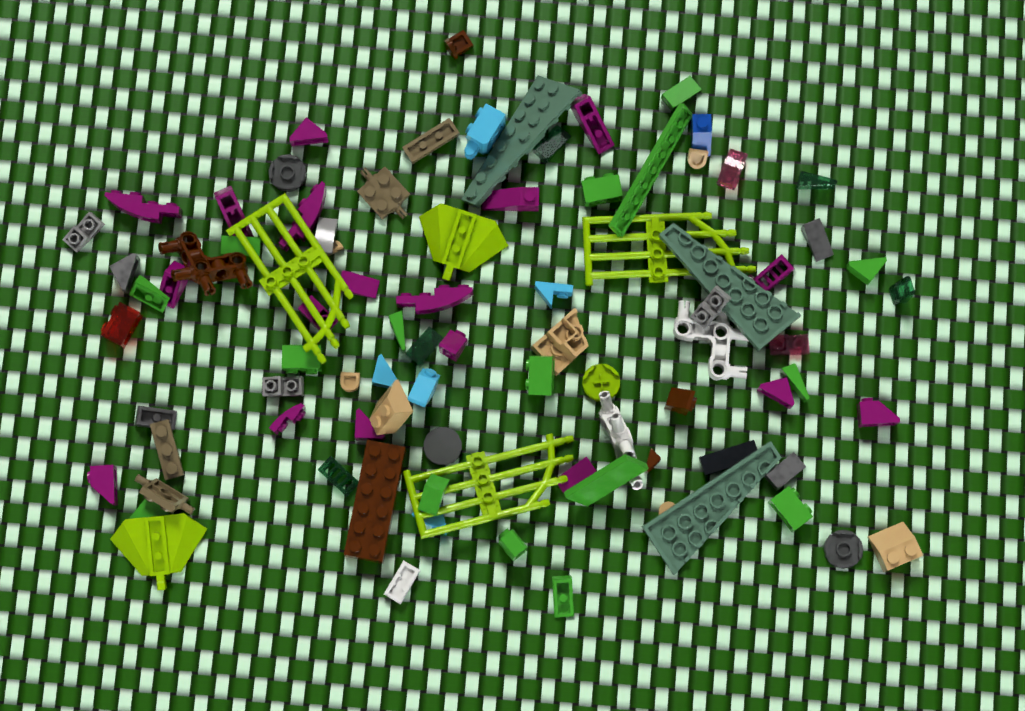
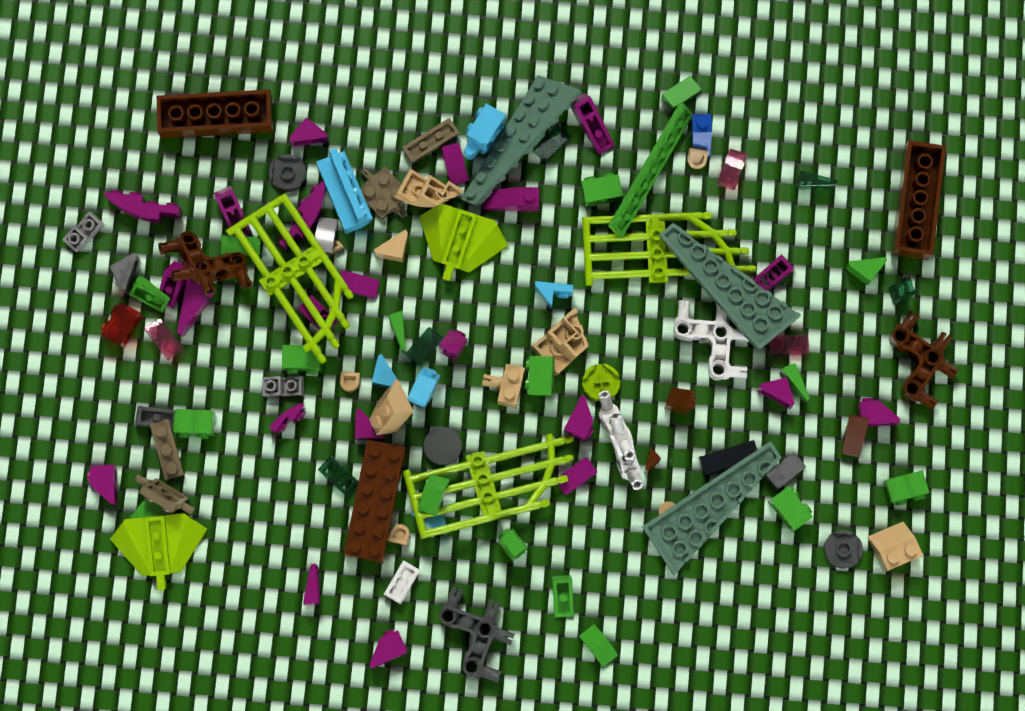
(163, 338): none -> clear pink slope
(193, 305): none -> magenta slope
(194, 422): none -> bright green brick
(214, 113): none -> reddish brown brick
(312, 591): none -> magenta slope
(344, 191): none -> medium azure brick
(388, 648): none -> magenta slope
(394, 248): none -> tan slope
(399, 534): none -> tan tile
(425, 191): none -> tan slope
(443, 299): magenta slope -> none
(455, 163): none -> magenta slope
(458, 44): reddish brown tile -> none
(471, 624): none -> dark grey pin
(508, 385): none -> tan brick
(580, 421): none -> magenta slope
(598, 645): none -> bright green slope
(606, 480): bright green tile -> none
(711, 307): light grey slope -> none
(817, 239): flat silver slope -> none
(854, 435): none -> reddish brown slope
(906, 487): none -> bright green brick
(918, 200): none -> reddish brown brick
(924, 370): none -> reddish brown pin

